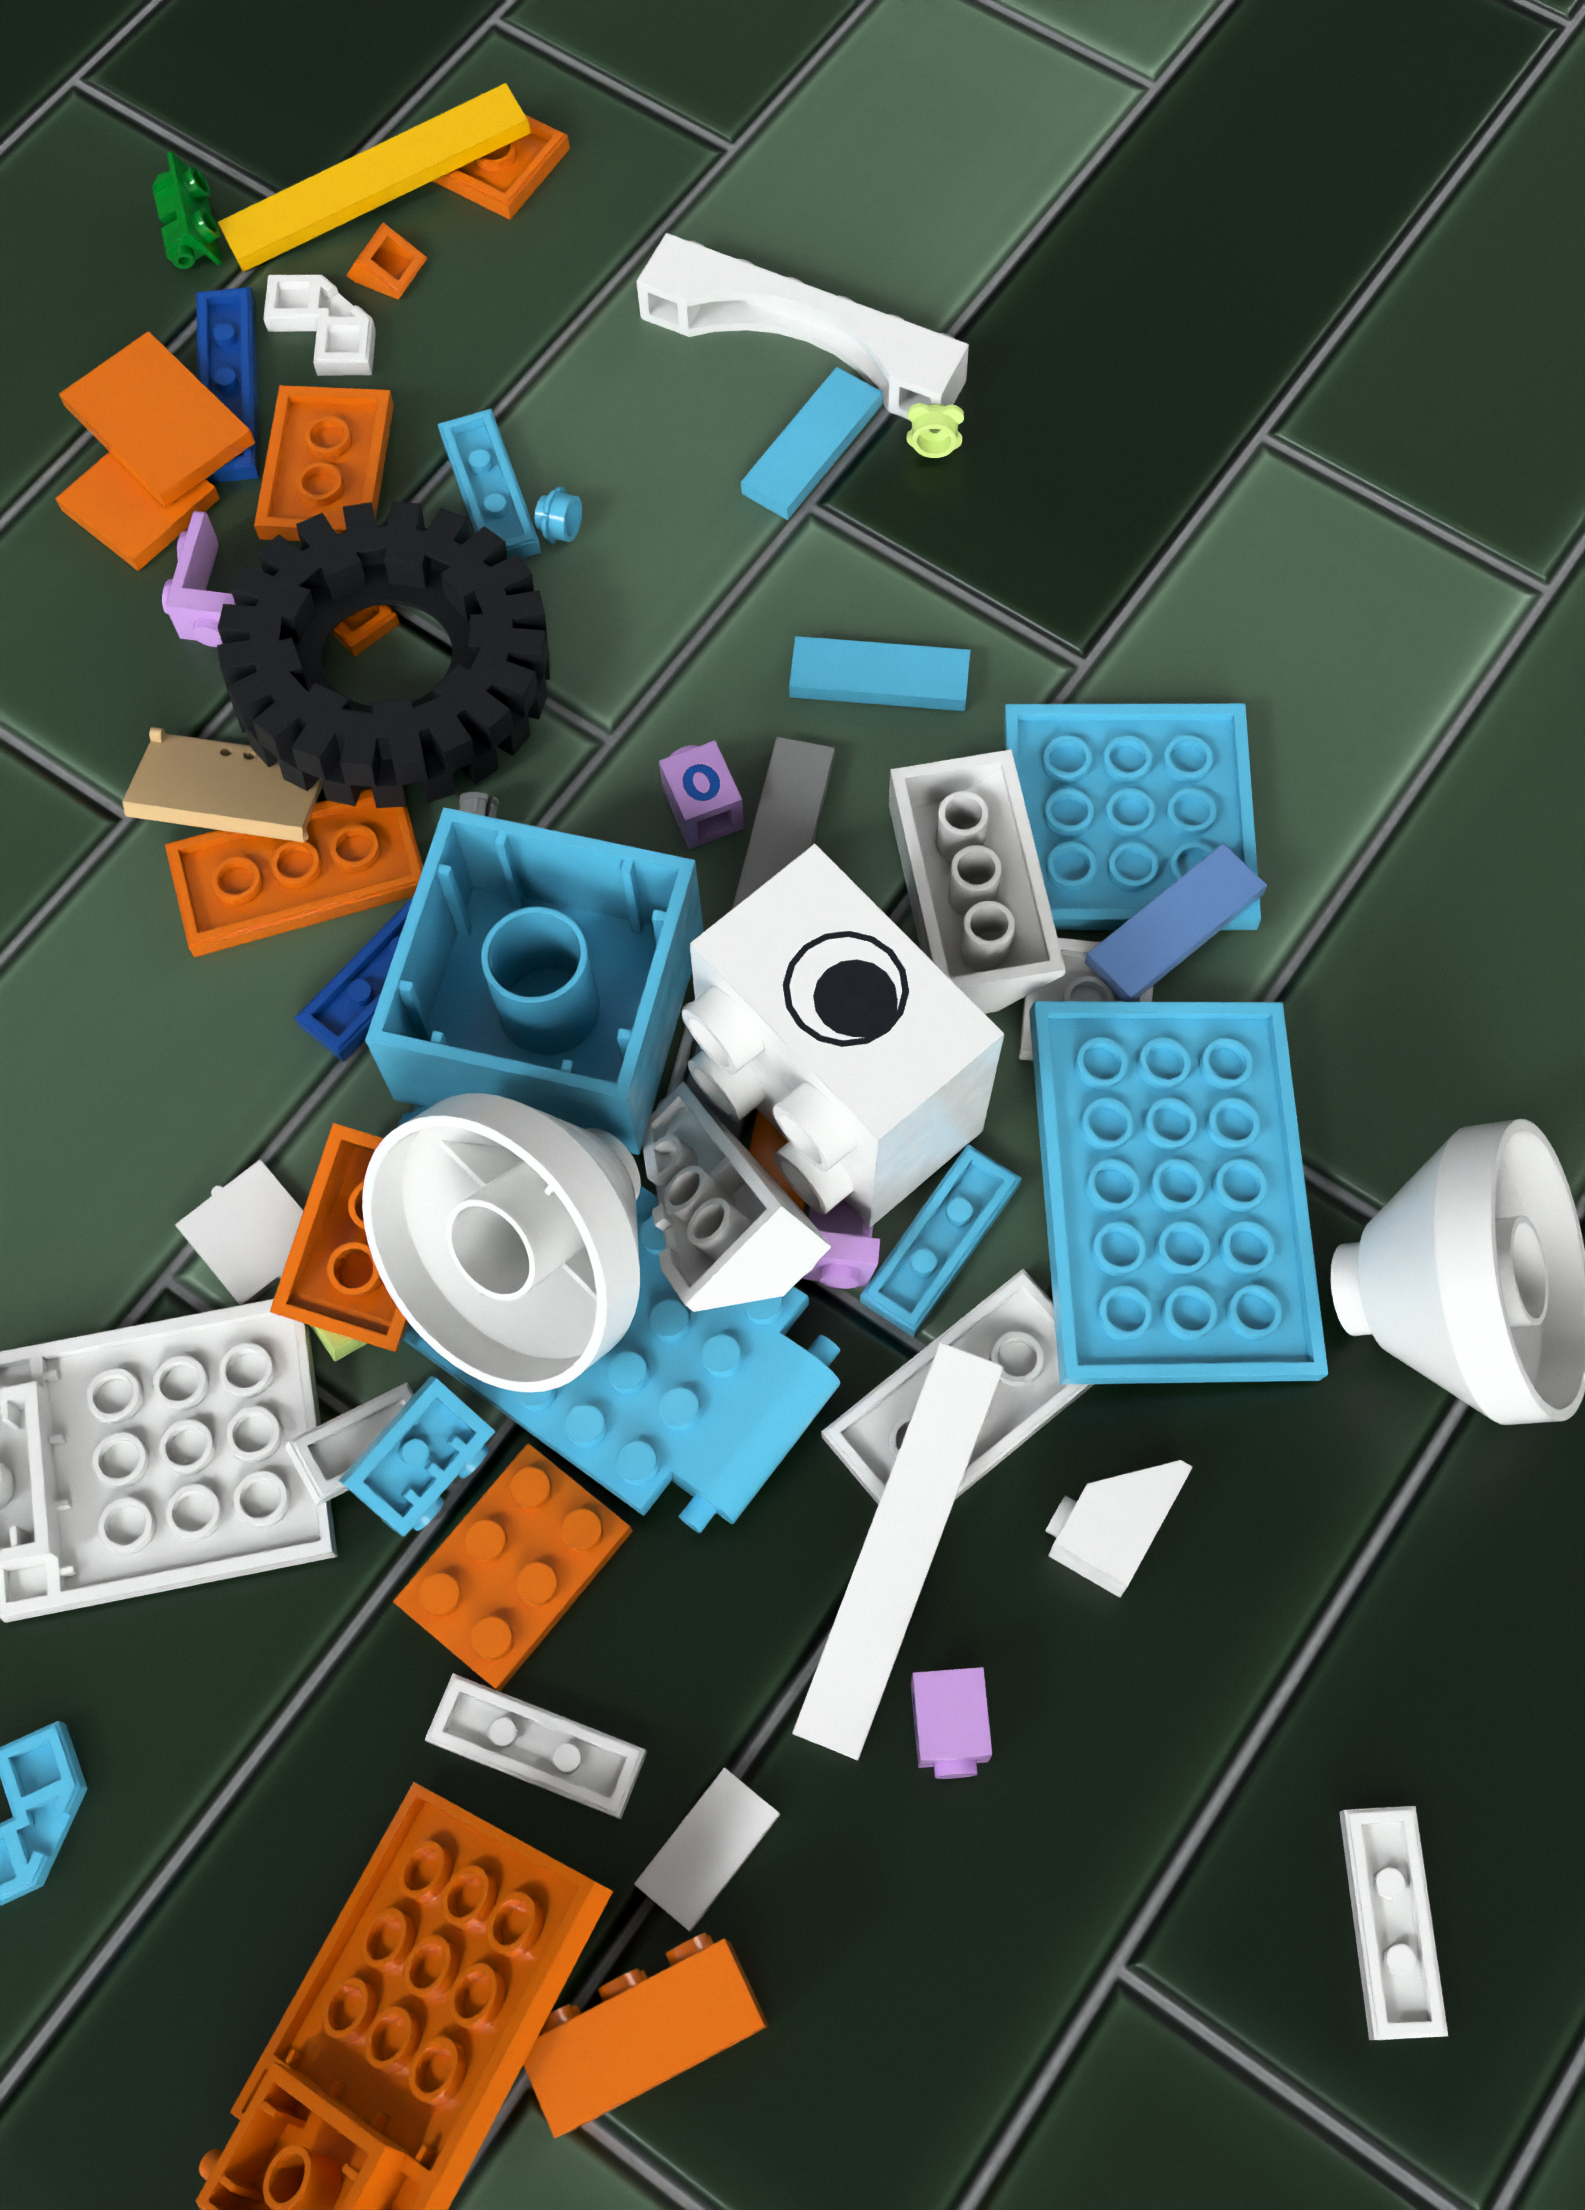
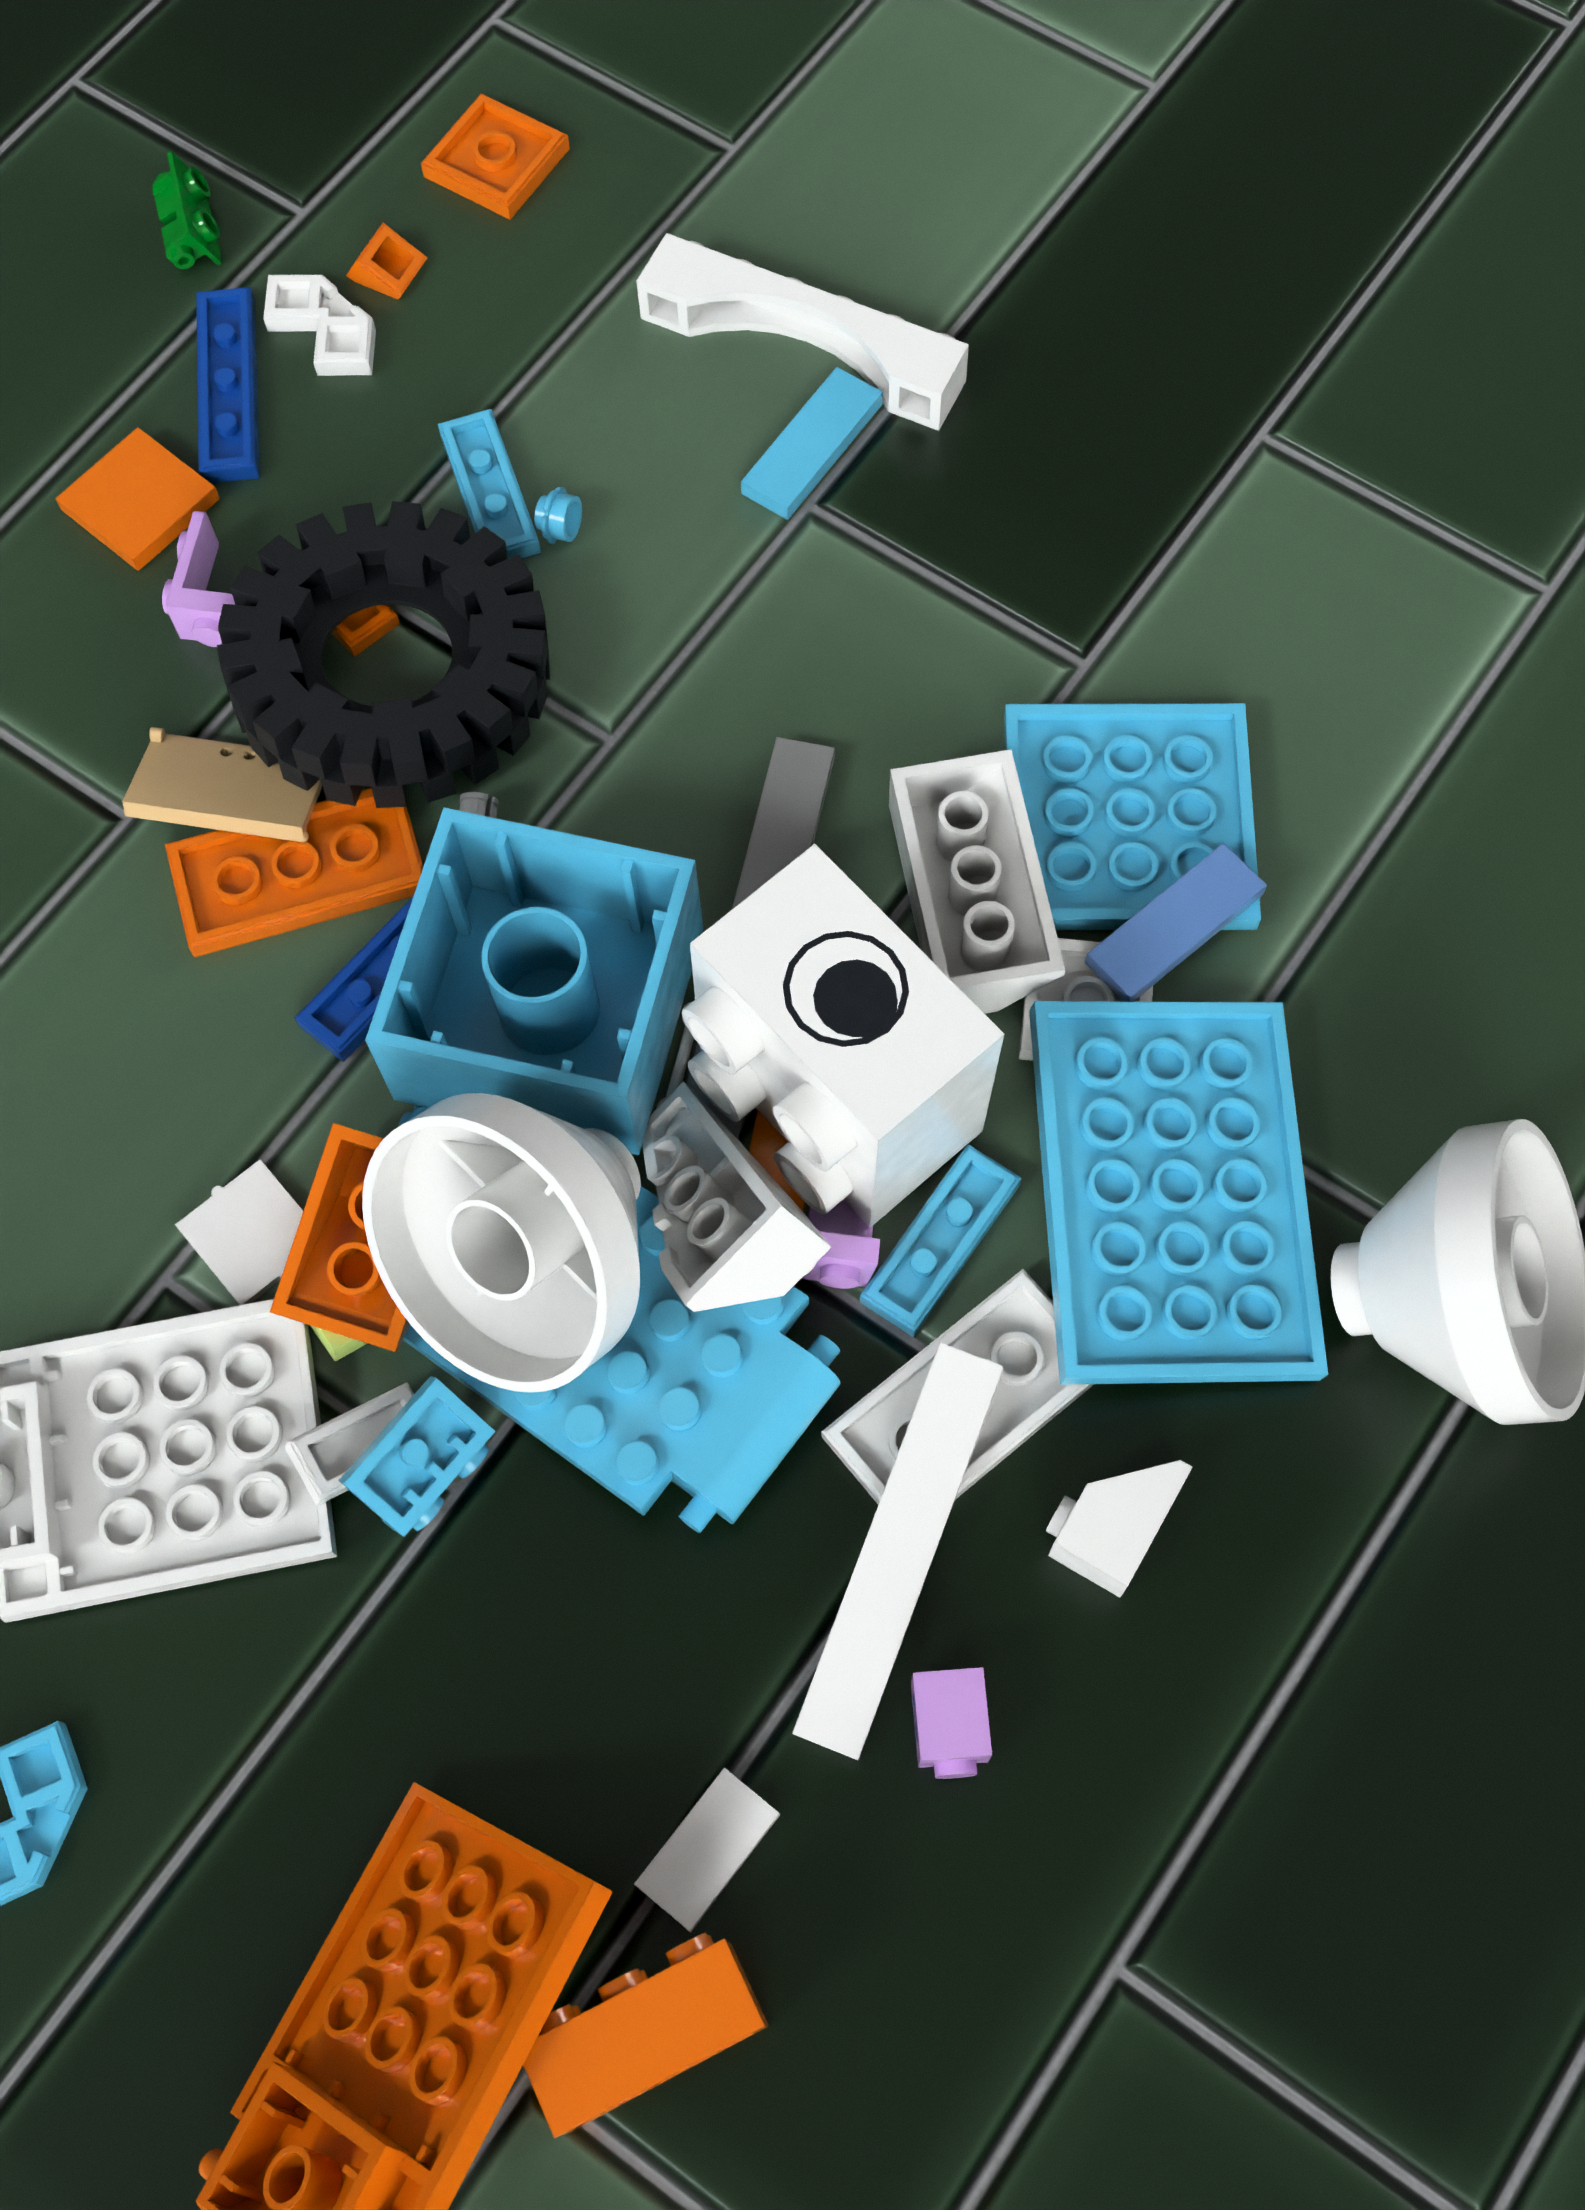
(157, 419): orange tile -> none
(322, 456): orange plate -> none
(374, 177): yellow tile -> none
(513, 1567): orange plate -> none
(536, 1746): white tile -> none
(701, 793): lavender brick -> none
(879, 673): medium azure tile -> none
(934, 429): yellowish green plate -> none
(1393, 1923): white tile -> none

